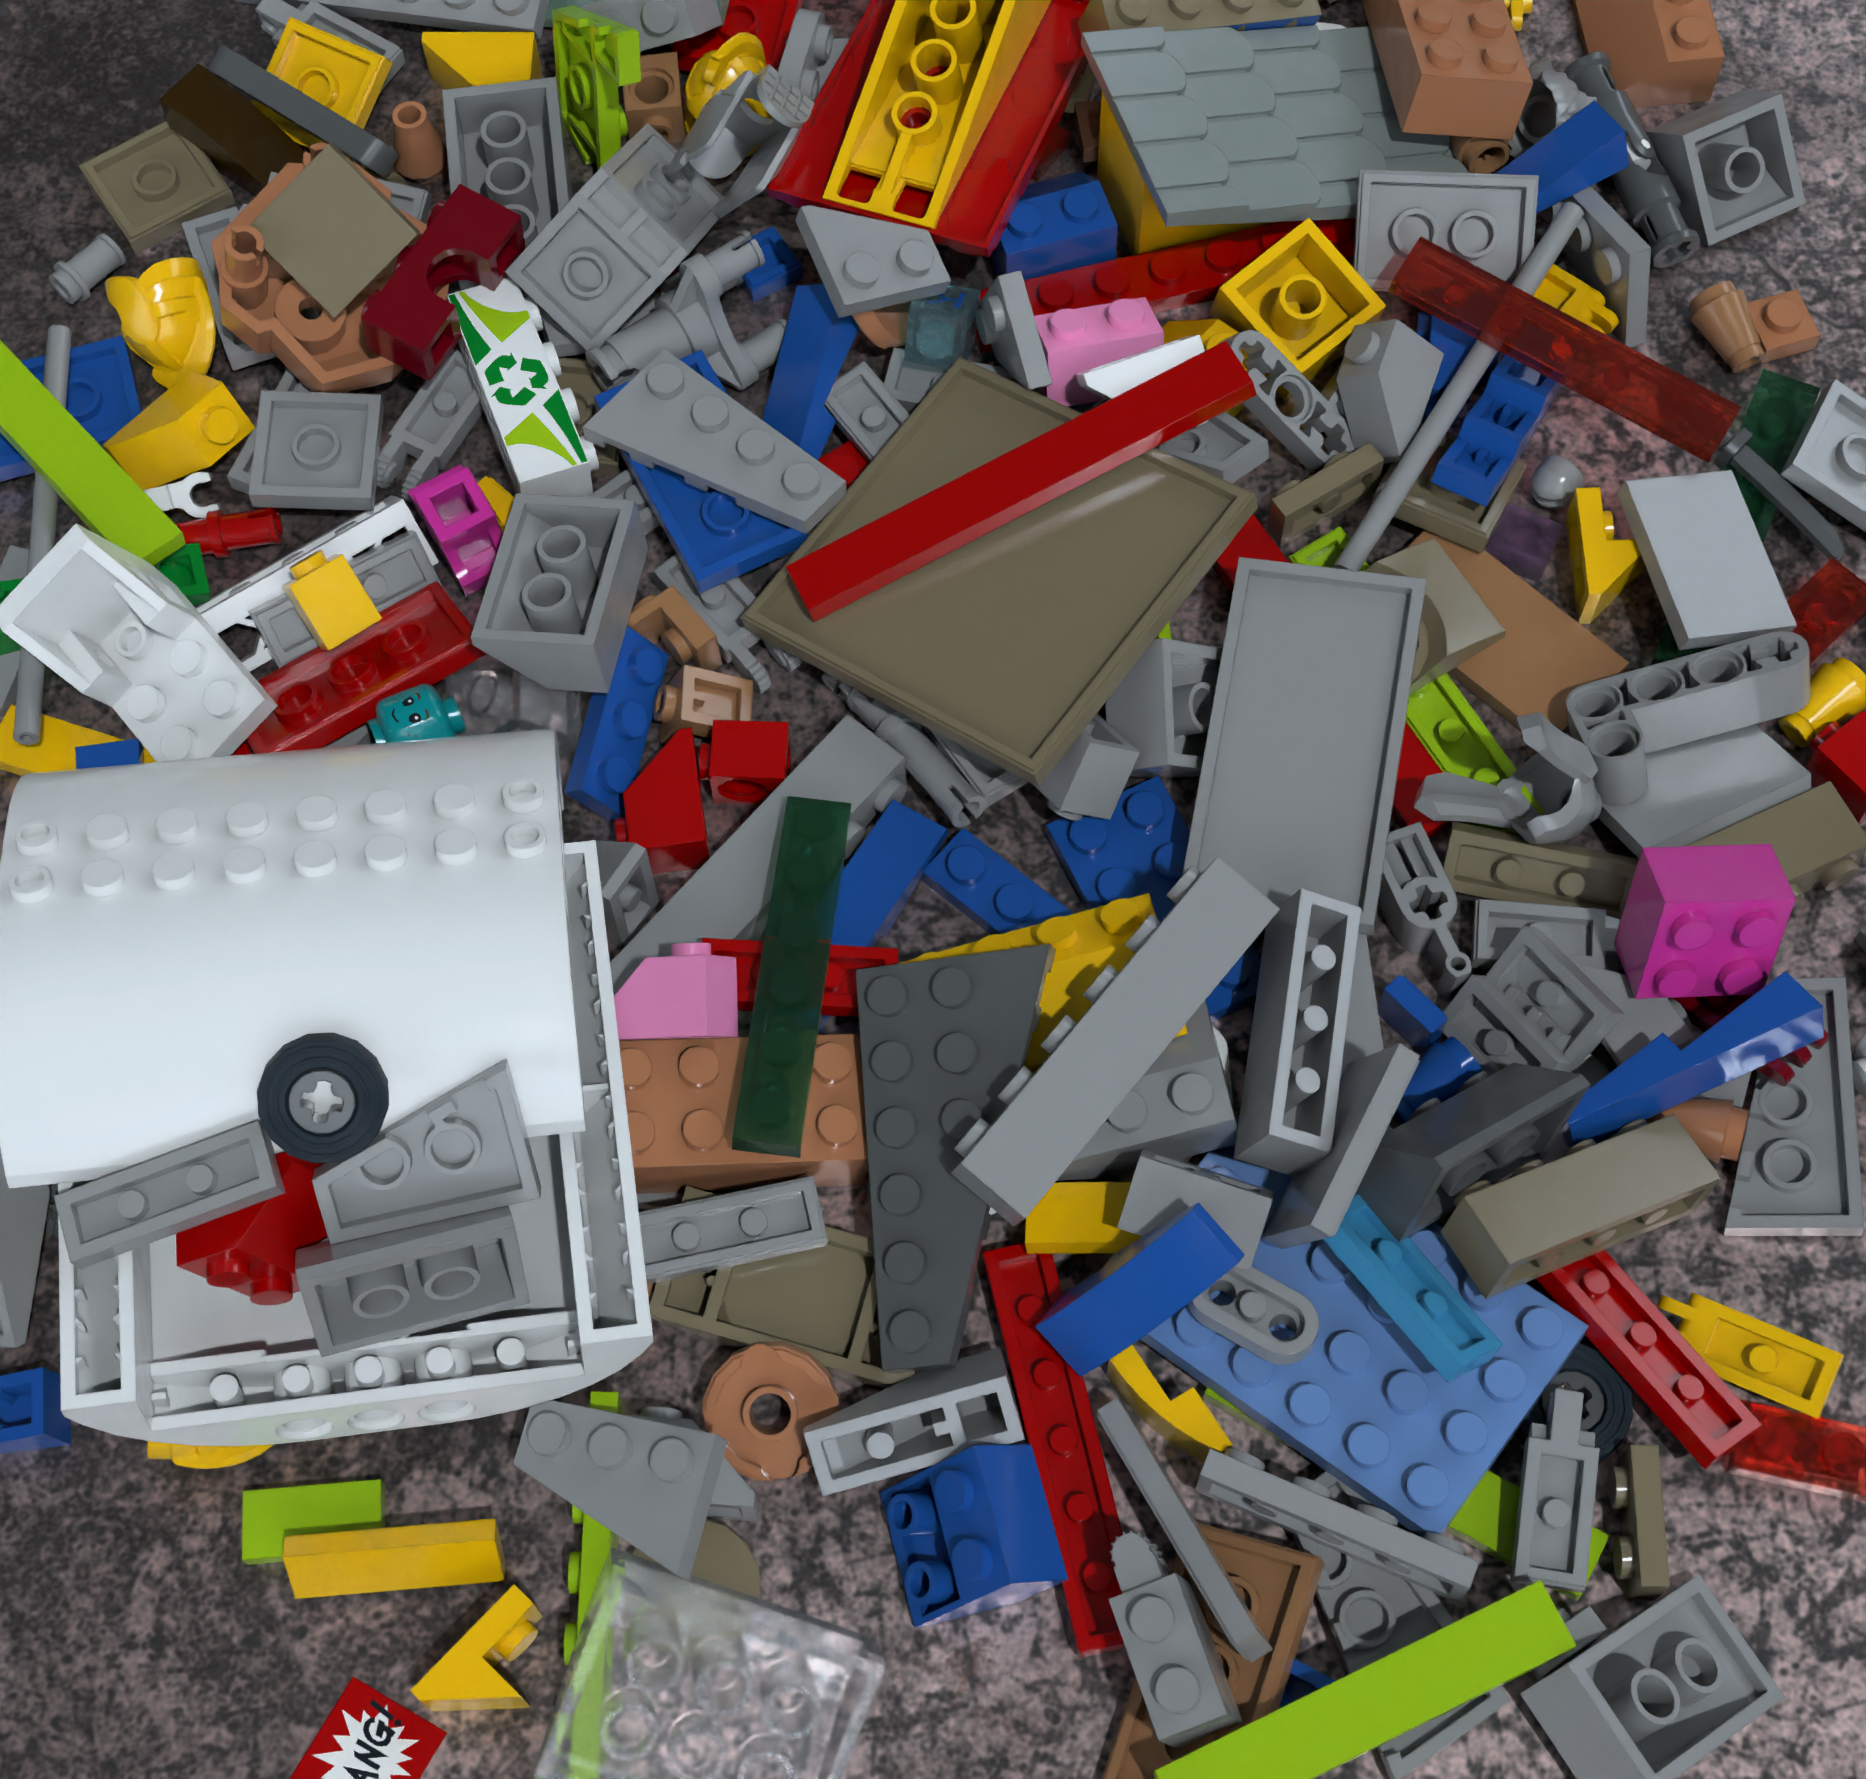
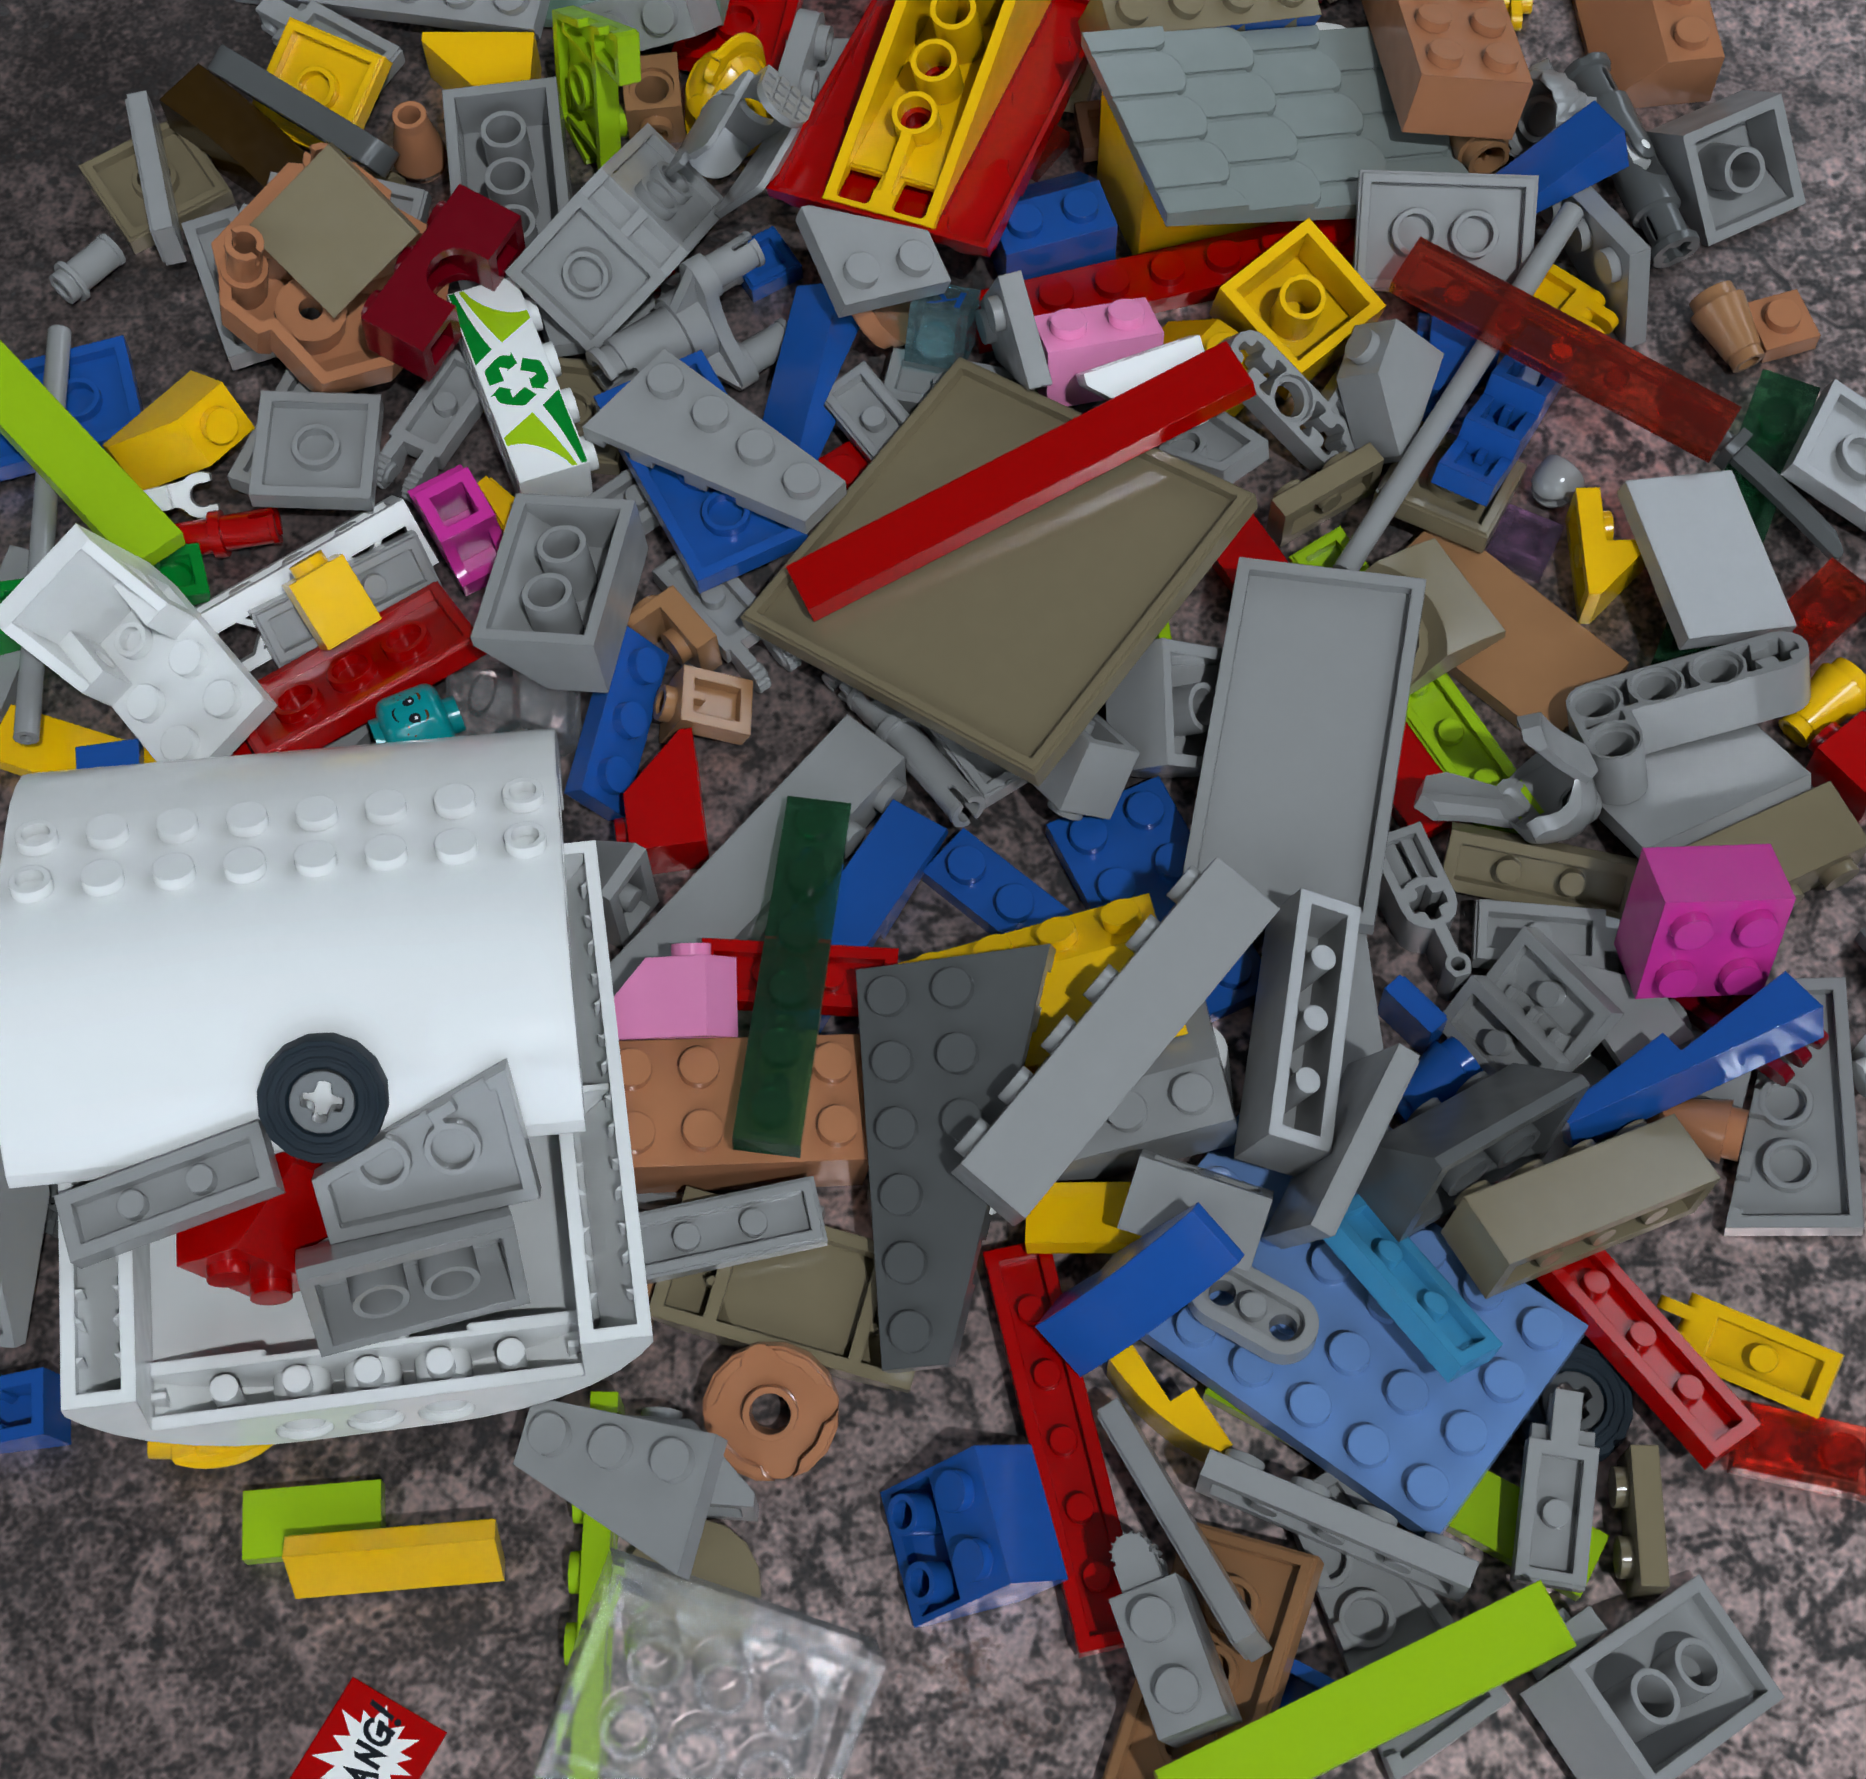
(155, 178): none -> light grey tile
(167, 317): yellow helmet -> none
(467, 1673): yellow slope -> none
(745, 760): red brick -> none
(916, 1423): light grey slope -> none

